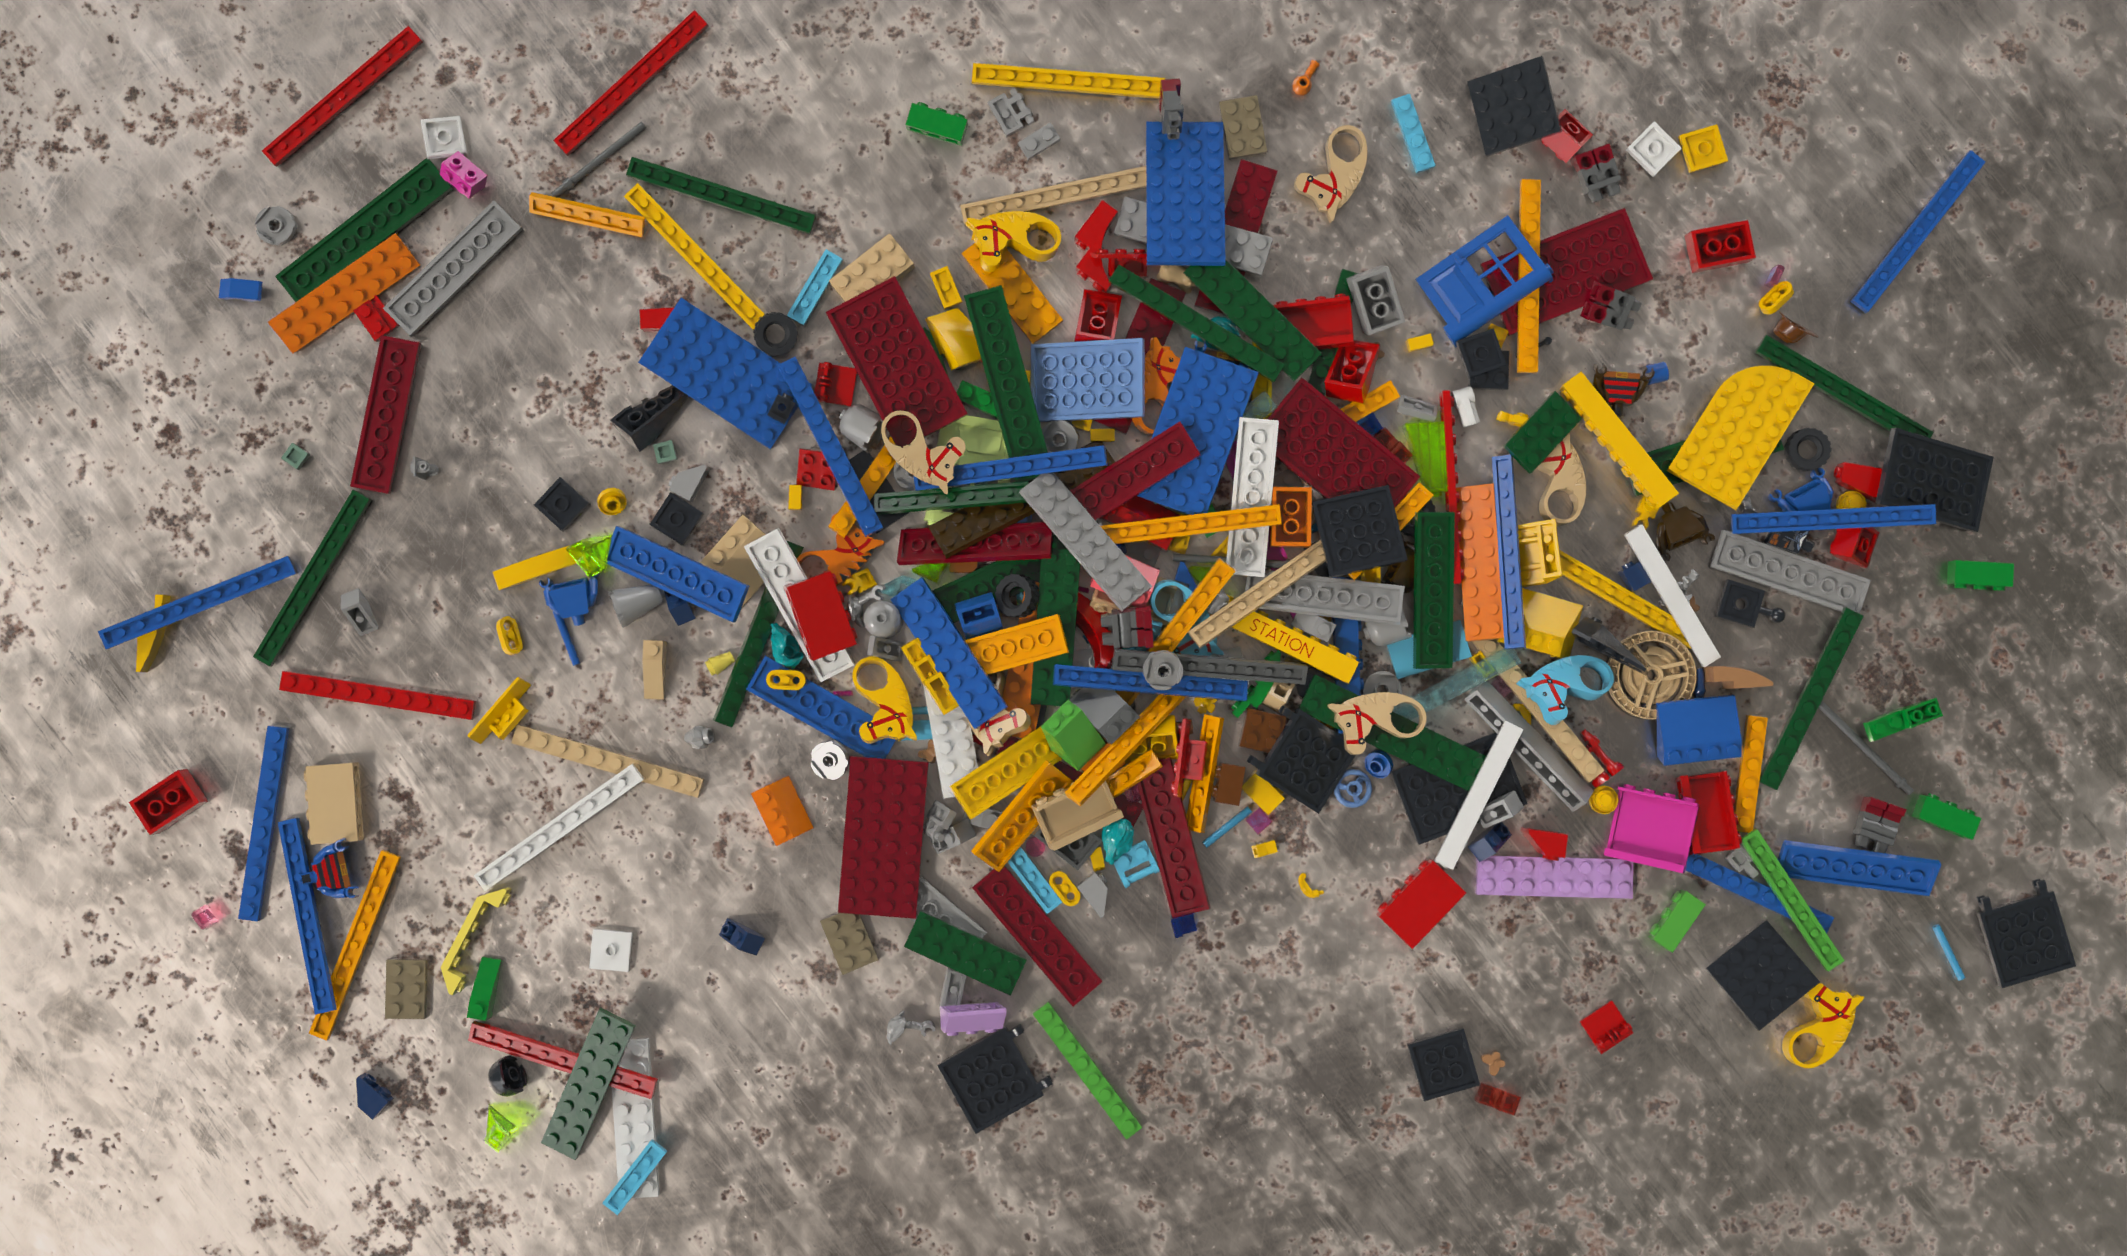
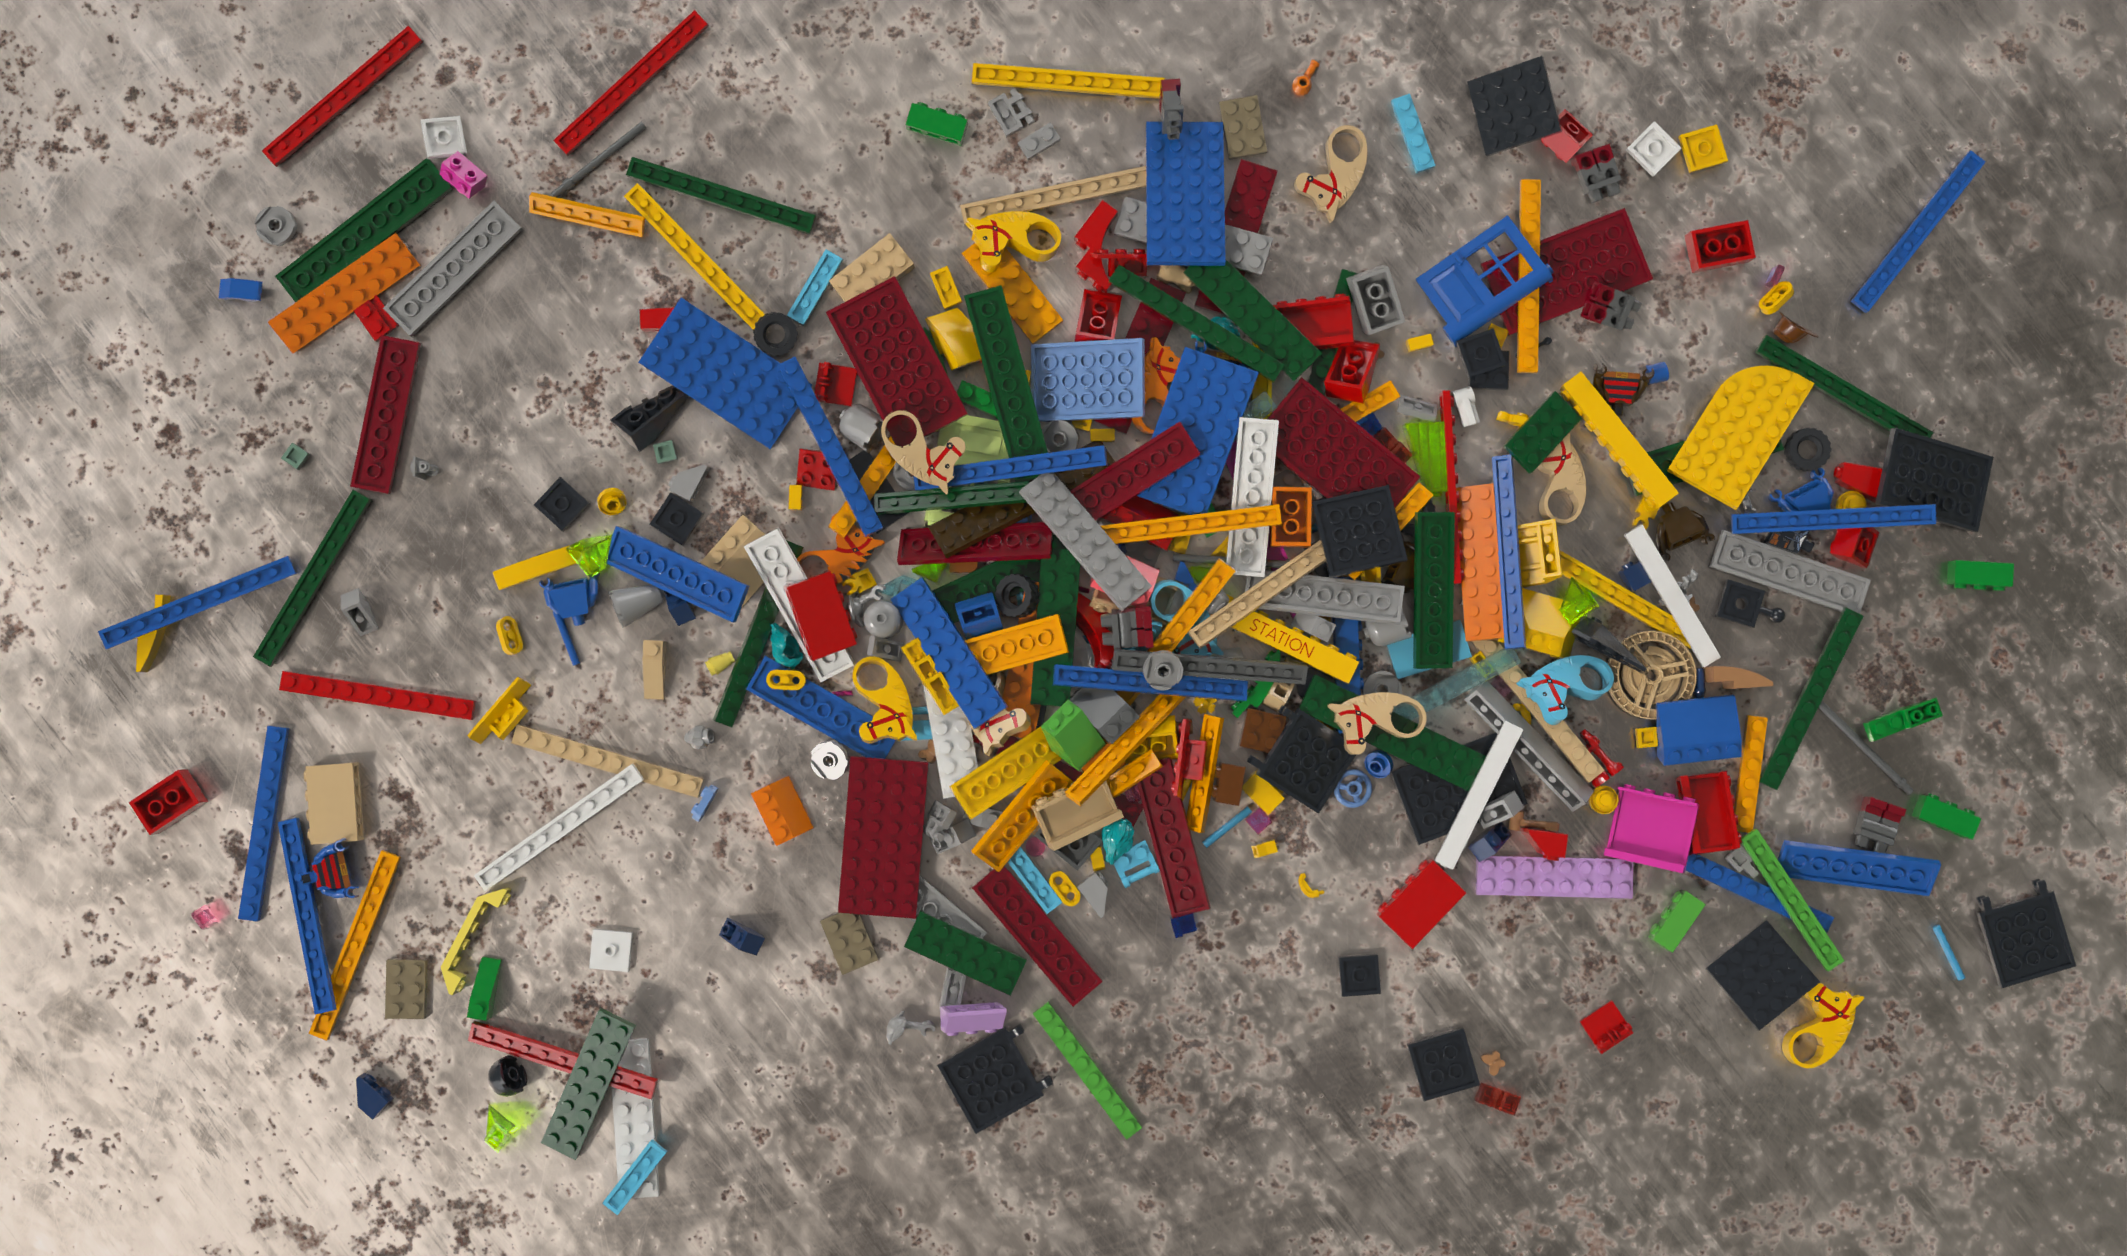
(700, 809): none -> medium blue plate
(775, 413): black brick -> none
(1359, 975): none -> black plate
(1518, 821): none -> medium nougat brick
(1577, 602): none -> clear neon green slope
(1646, 737): none -> yellow plate

